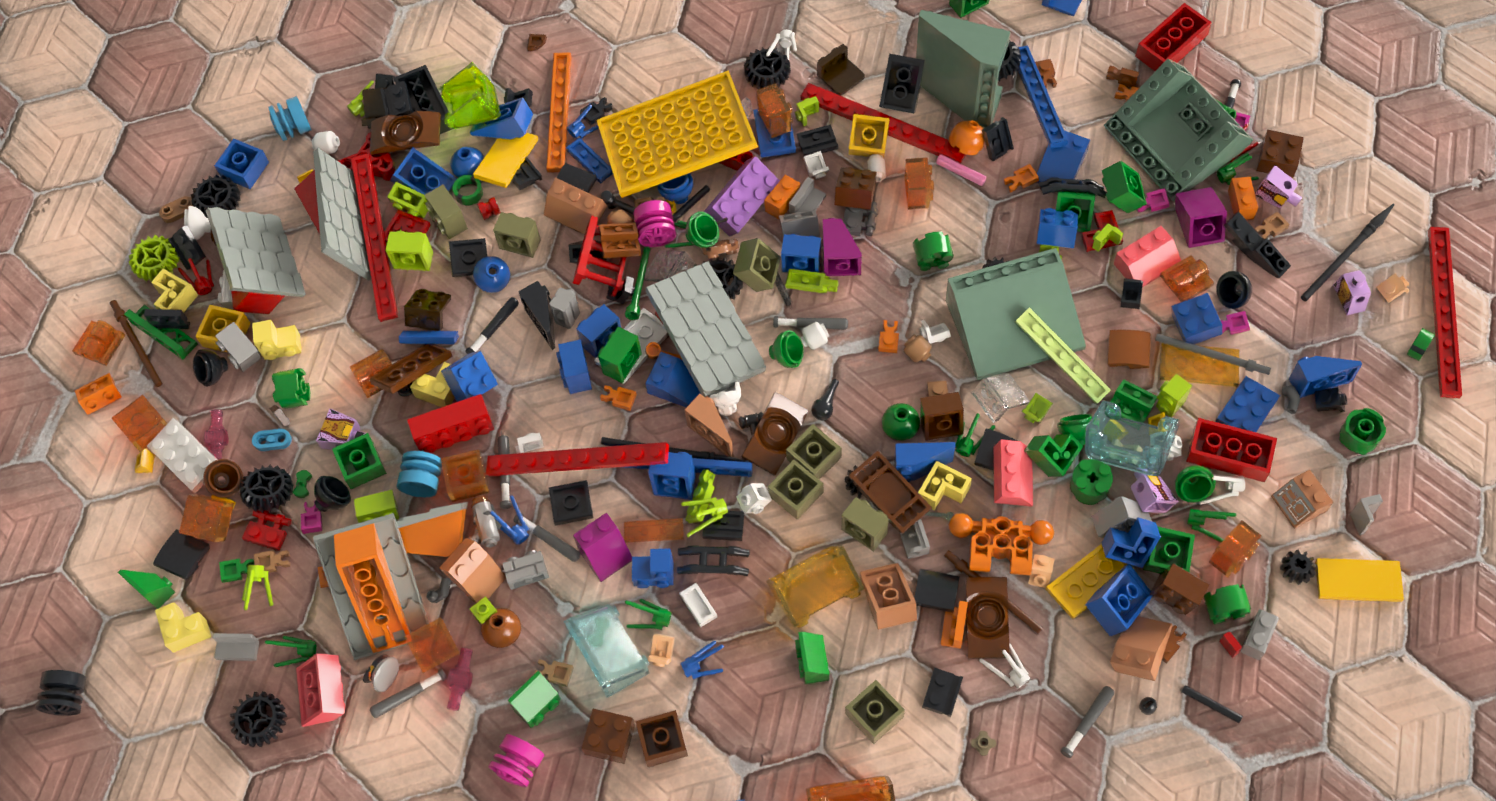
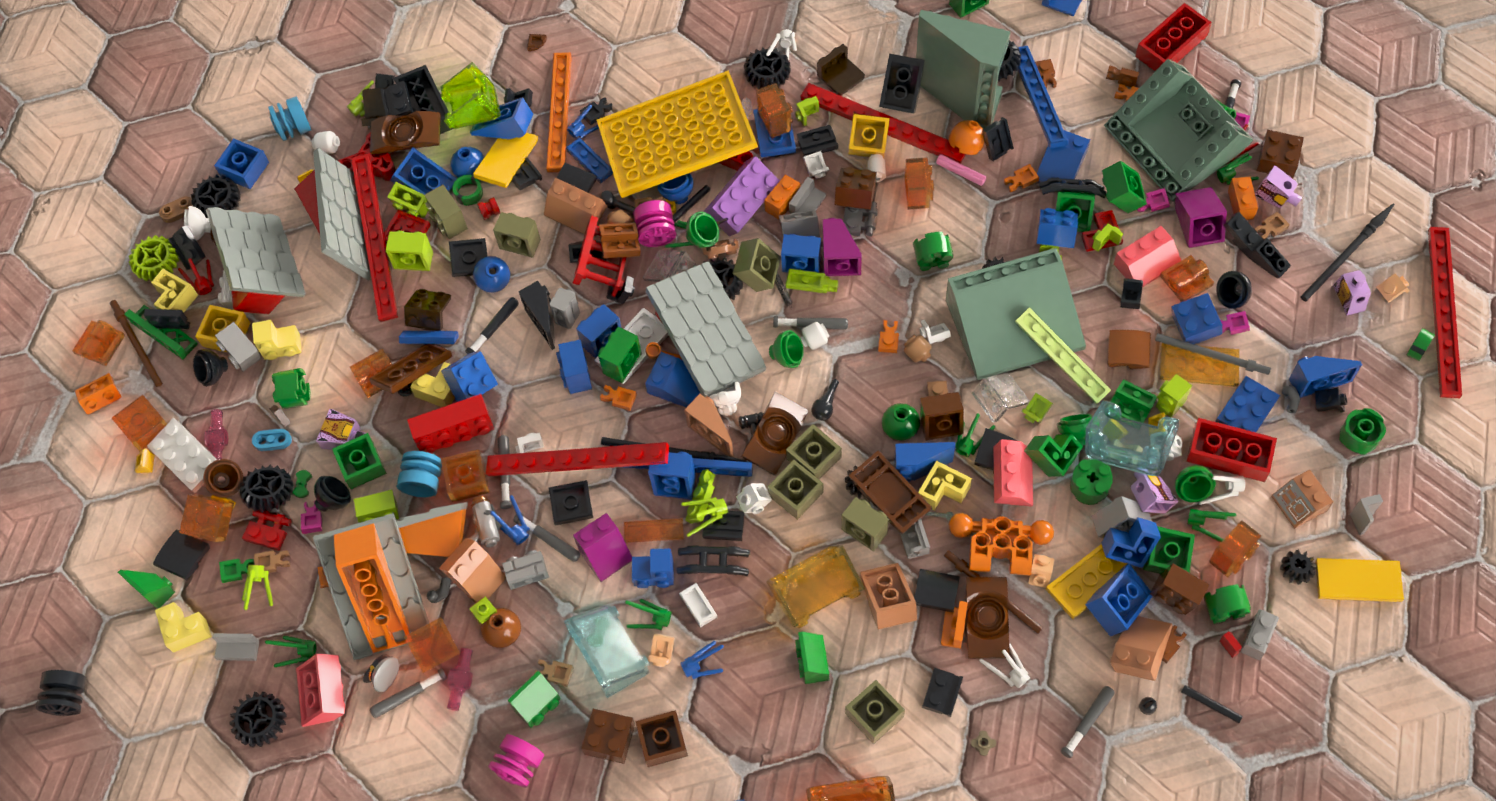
(633, 310): green piece -> none

